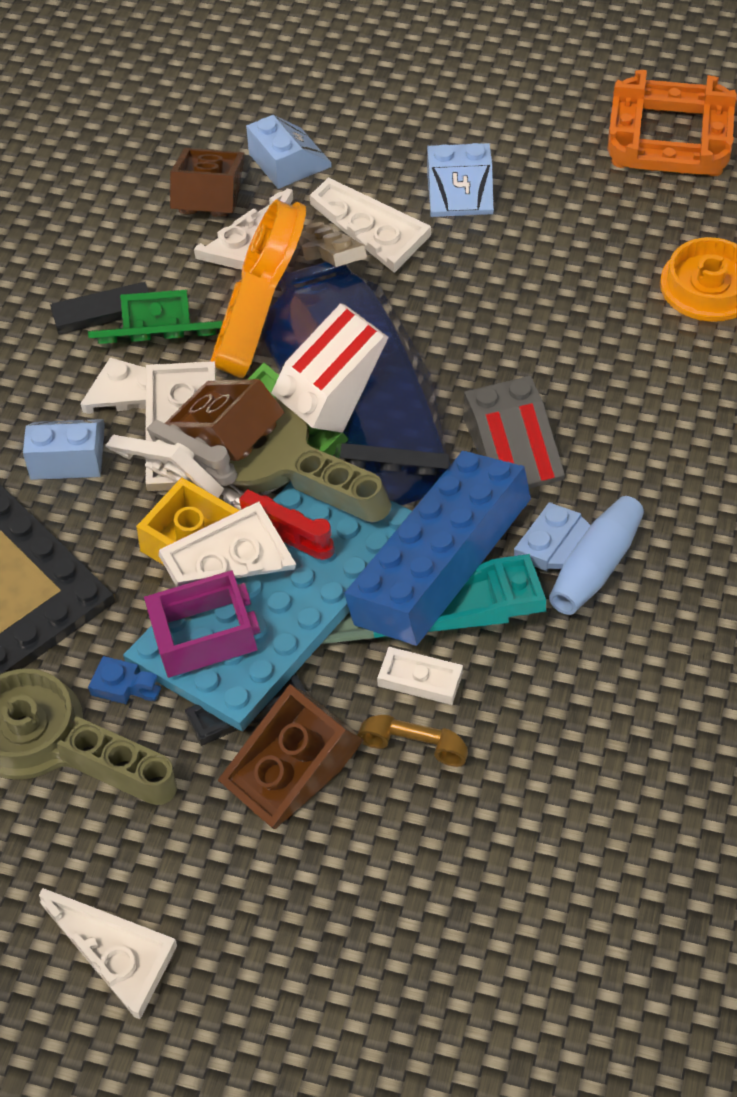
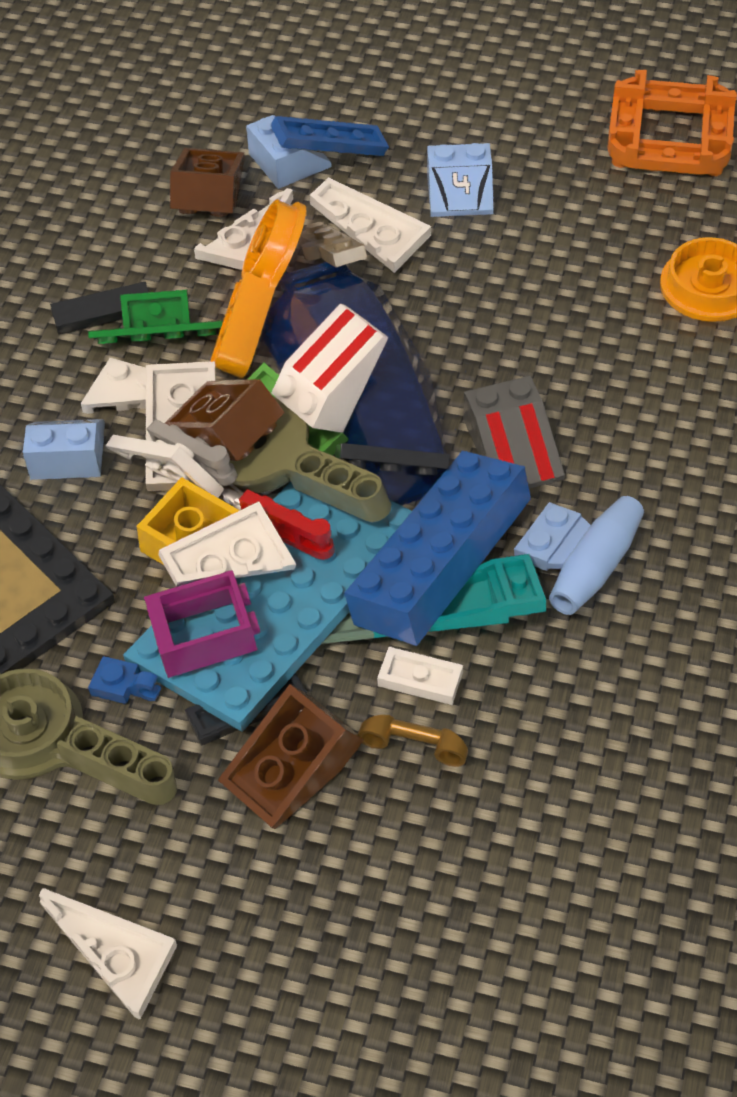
(329, 136): none -> blue plate

